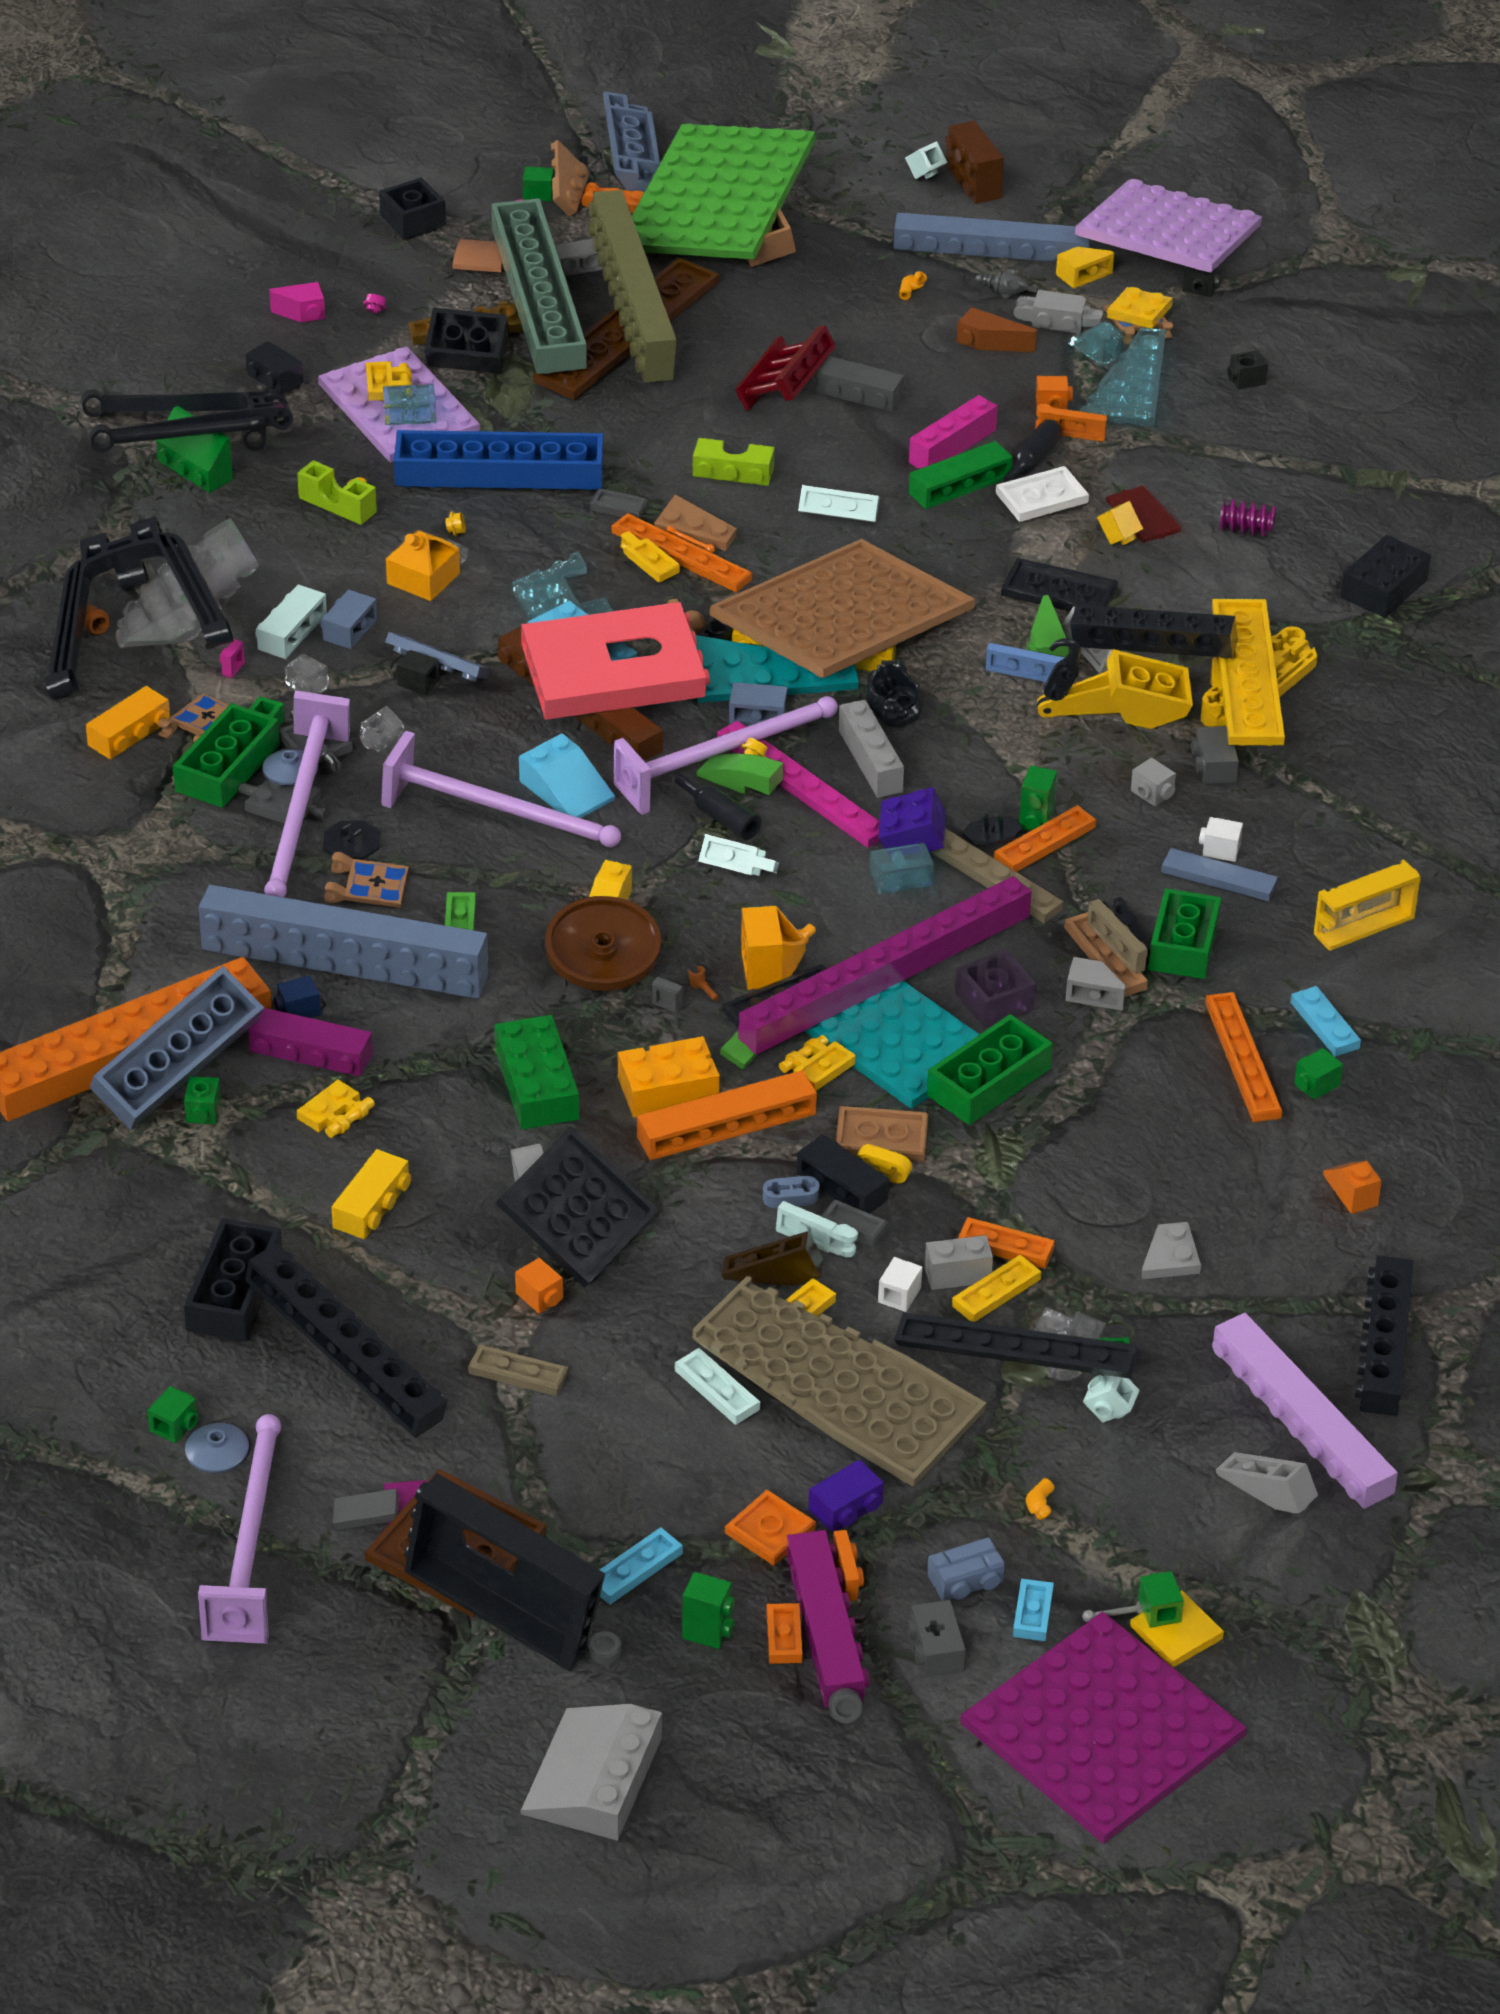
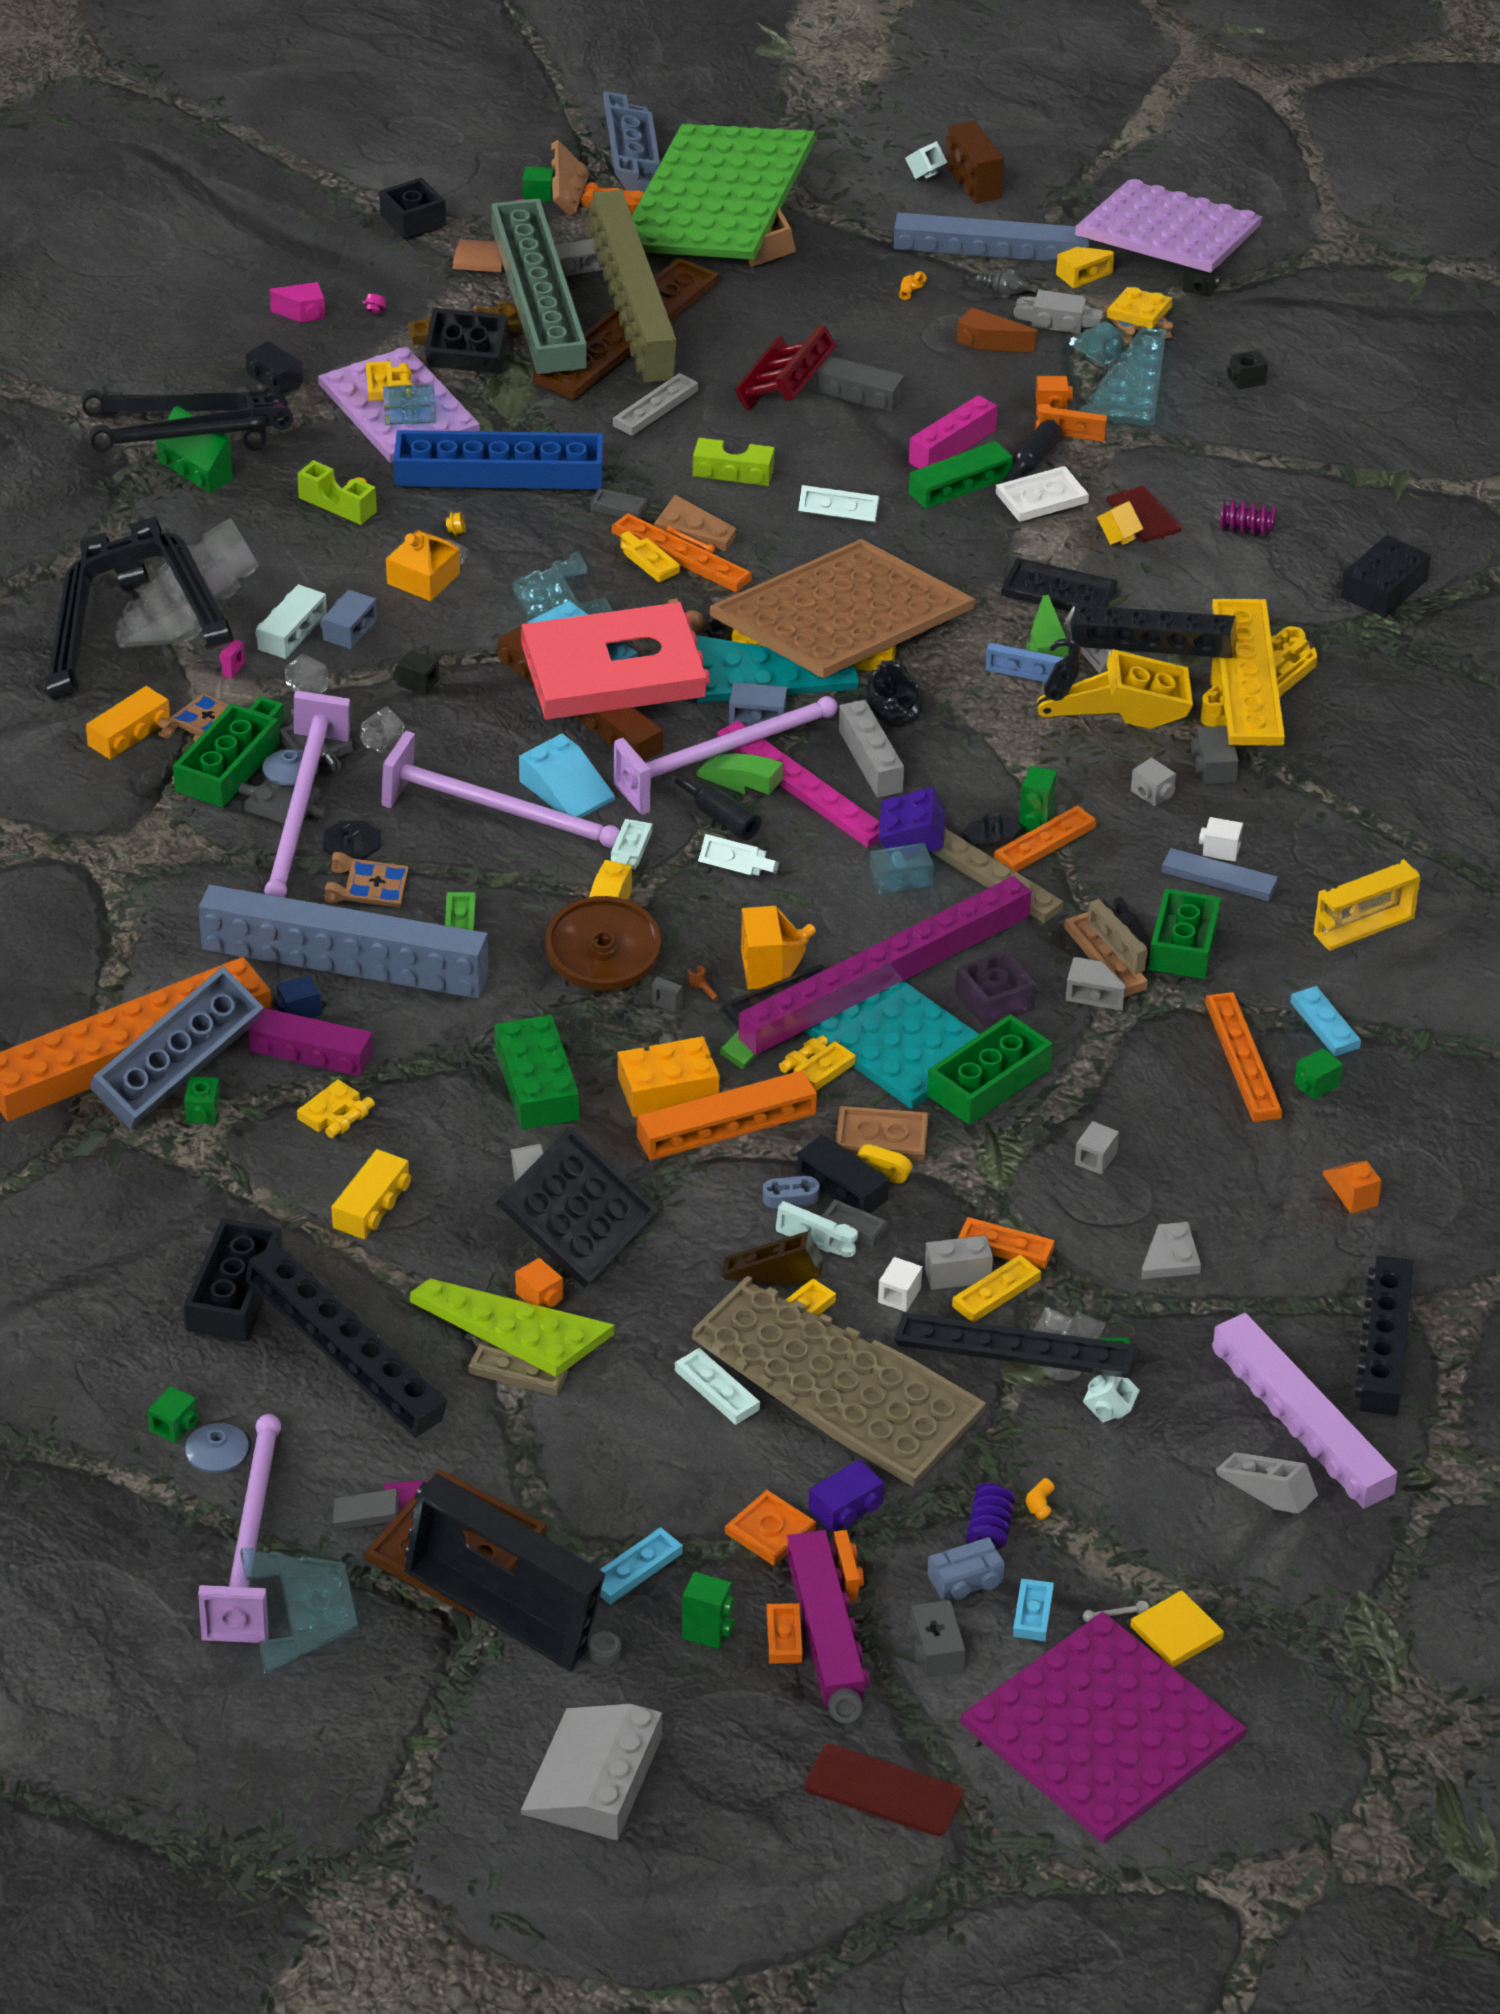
(95, 619): dark orange cone -> none
(315, 1601): none -> clear light blue wing
(447, 661): sand blue plate -> none
(528, 1331): none -> lime wing
(631, 842): none -> light aqua hinge
(655, 404): none -> light grey plate
(754, 747): yellow plate -> none
(884, 1789): none -> clear red piece
(991, 1514): none -> dark purple piece
(1096, 1147): none -> light grey brick
(1160, 1599): green brick -> none

